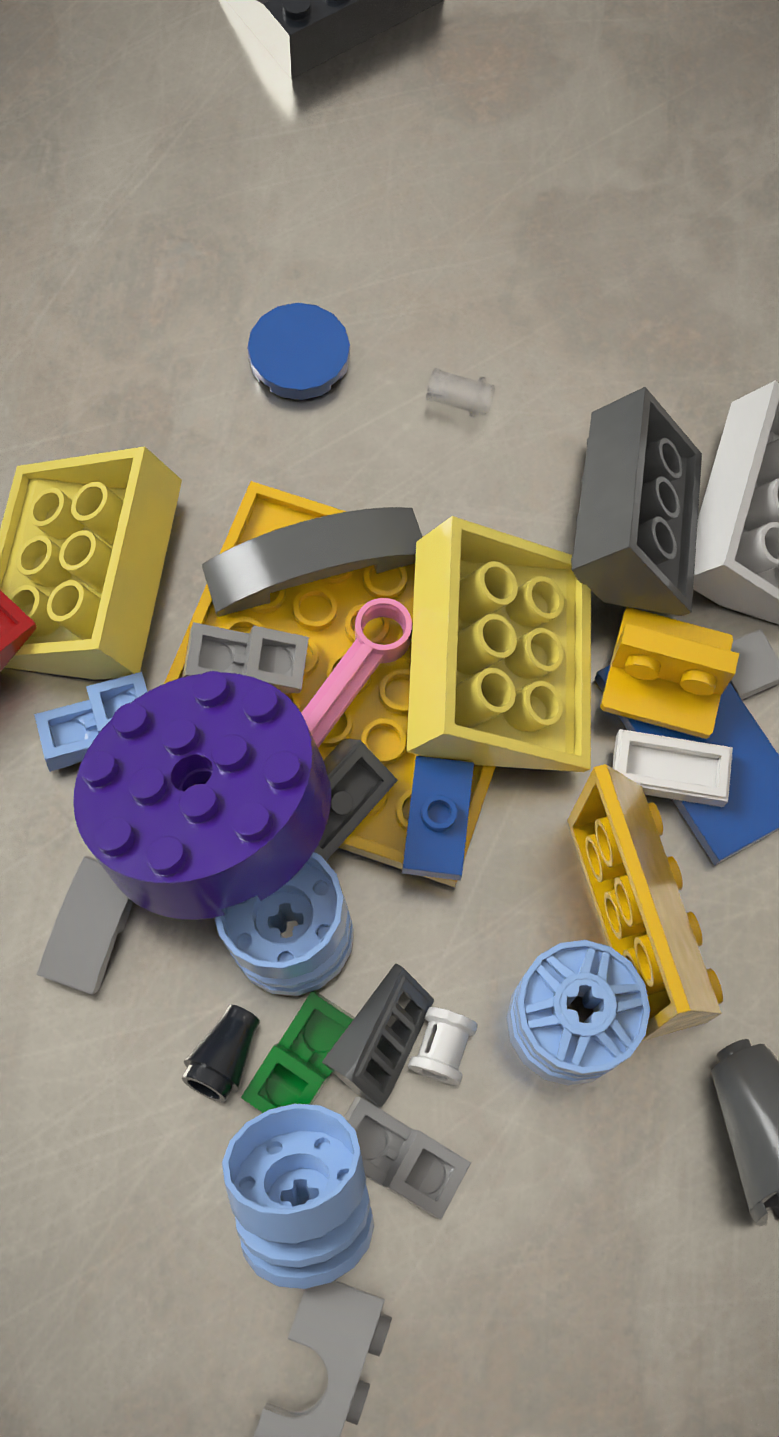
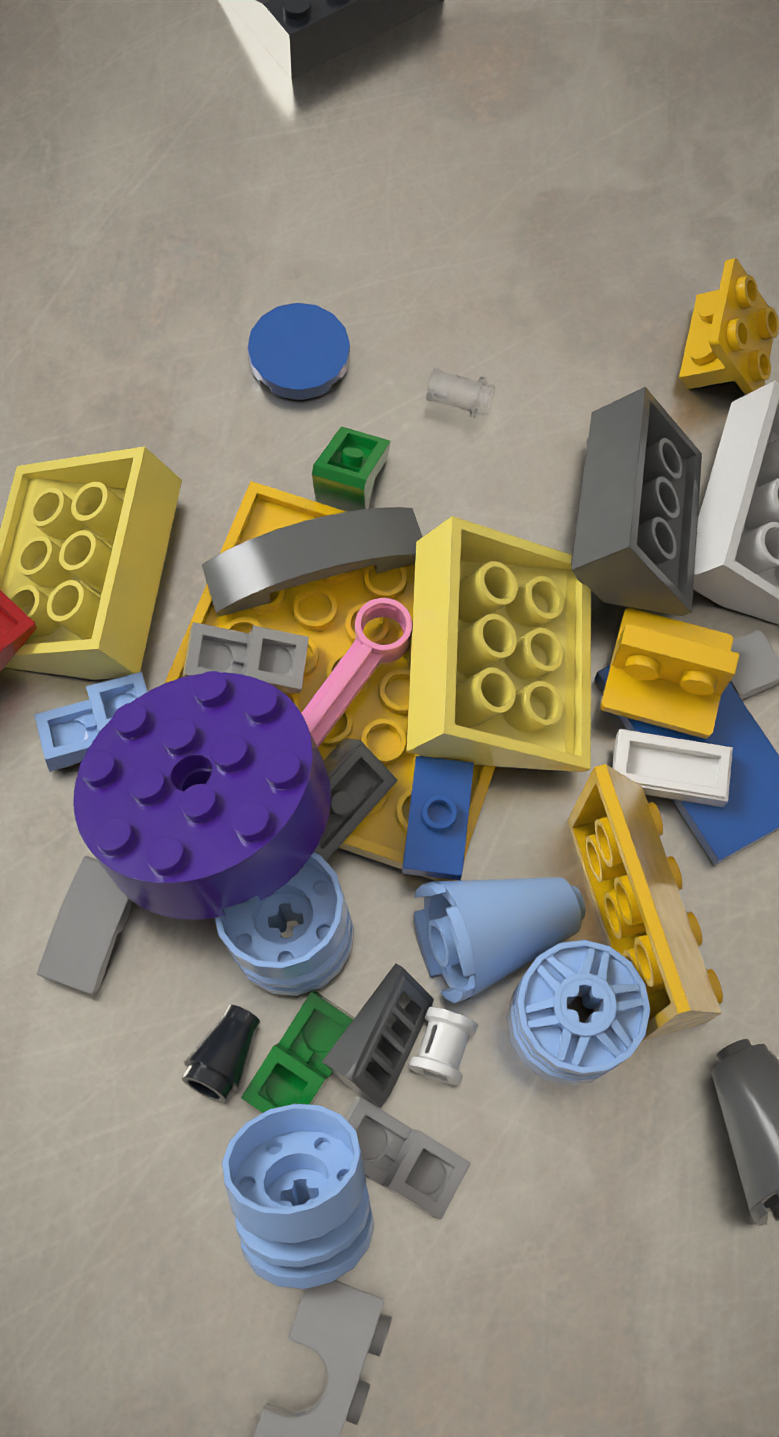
(348, 468): none -> green slope
(492, 927): none -> light blue cone
(730, 334): none -> yellow bracket

